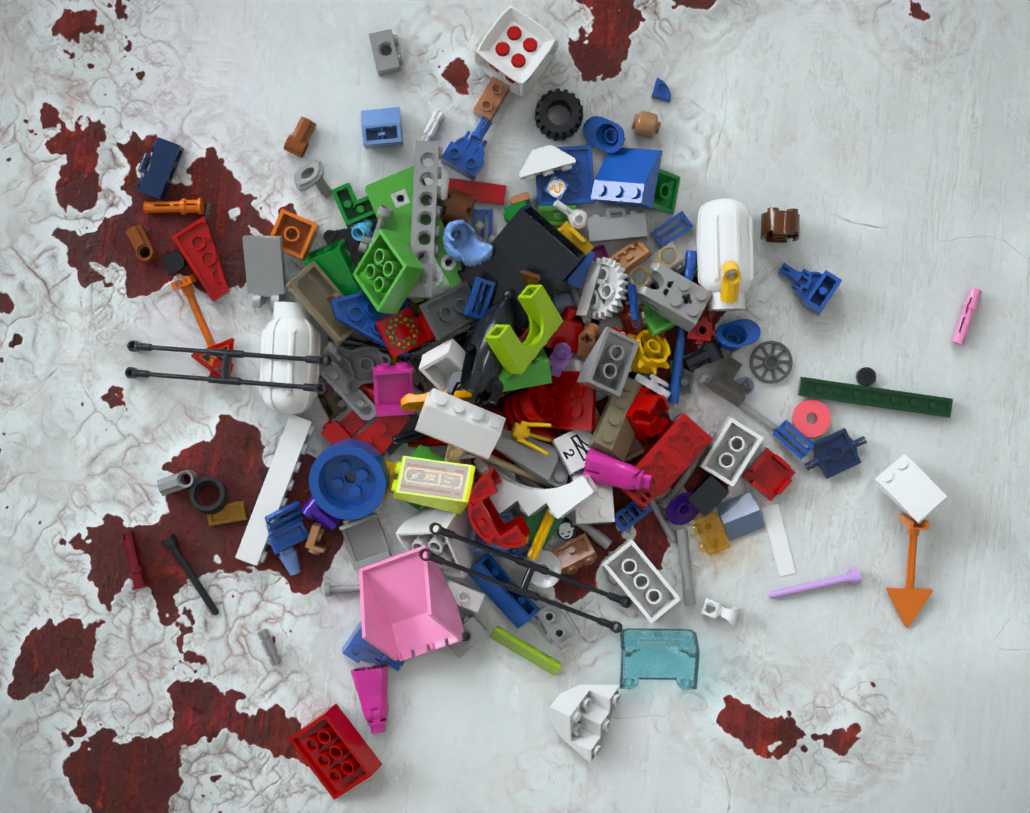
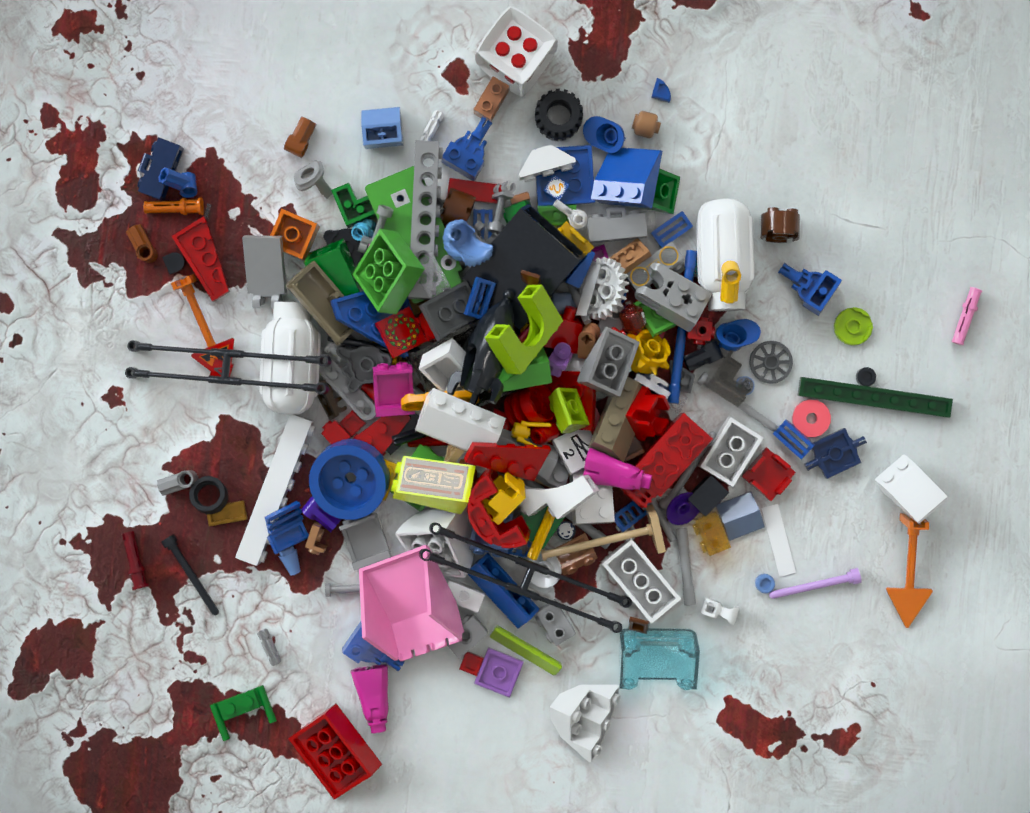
(181, 181): none -> blue piece
(239, 705): none -> green plate
(381, 41): light grey brick -> none
(471, 663): none -> red tile
(496, 226): none -> light grey bar
(499, 672): none -> medium lavender tile
(509, 496): none -> yellow panel
(517, 460): none -> red wing
(542, 435): none -> red brick
(568, 410): none -> lime slope
(633, 302): blue piece -> none
(638, 625): none -> reddish brown slope
(652, 529): none -> tan tile
(764, 583): none -> medium blue tile
(853, 326): none -> lime tile

